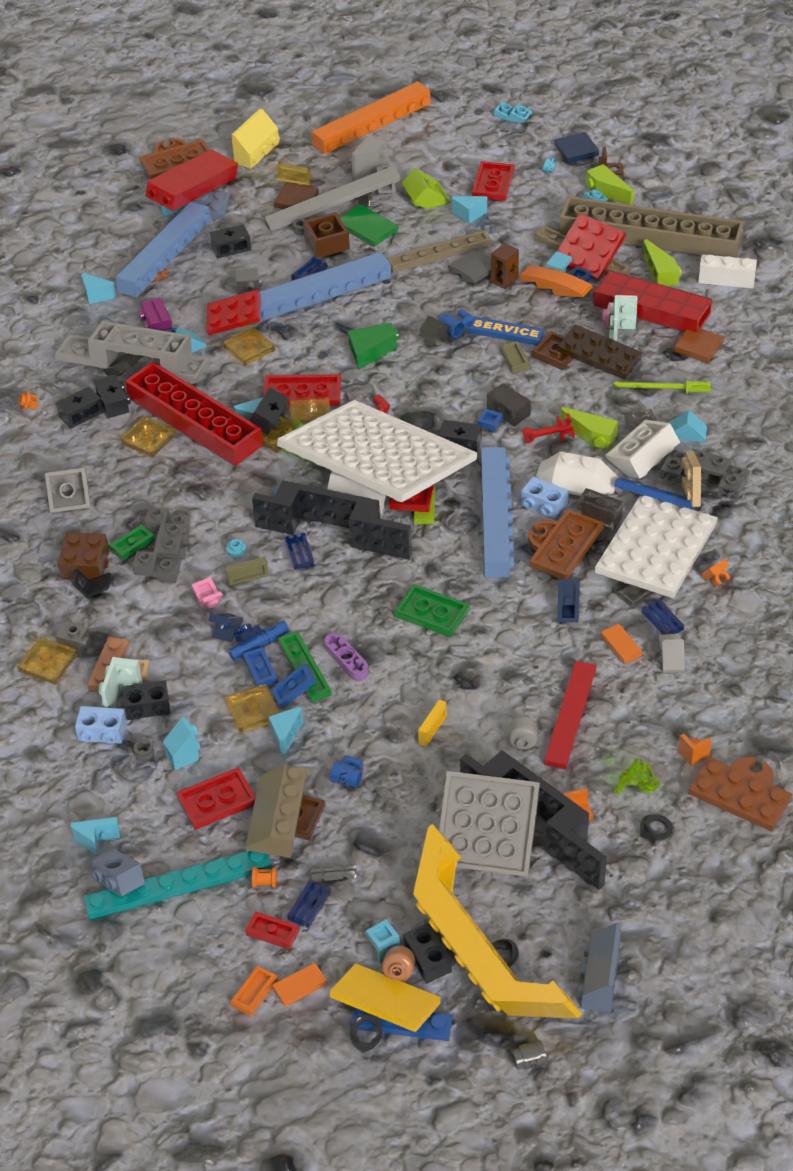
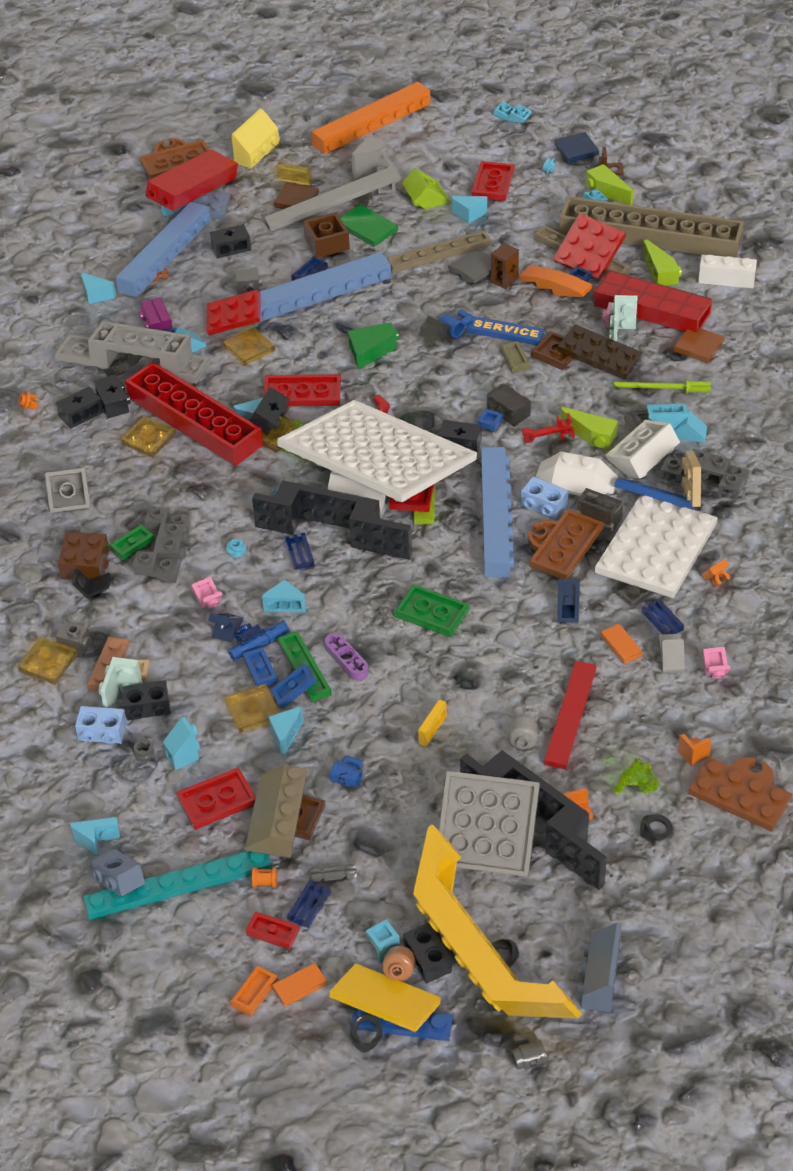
(247, 571): olive tile -> none
(284, 598): none -> medium azure slope
(298, 226): dark grey bush -> none
(309, 408): clear yellow brick -> none
(559, 262): medium azure panel -> none
(668, 413): none -> medium azure slope
(715, 662): none -> bright pink bracket

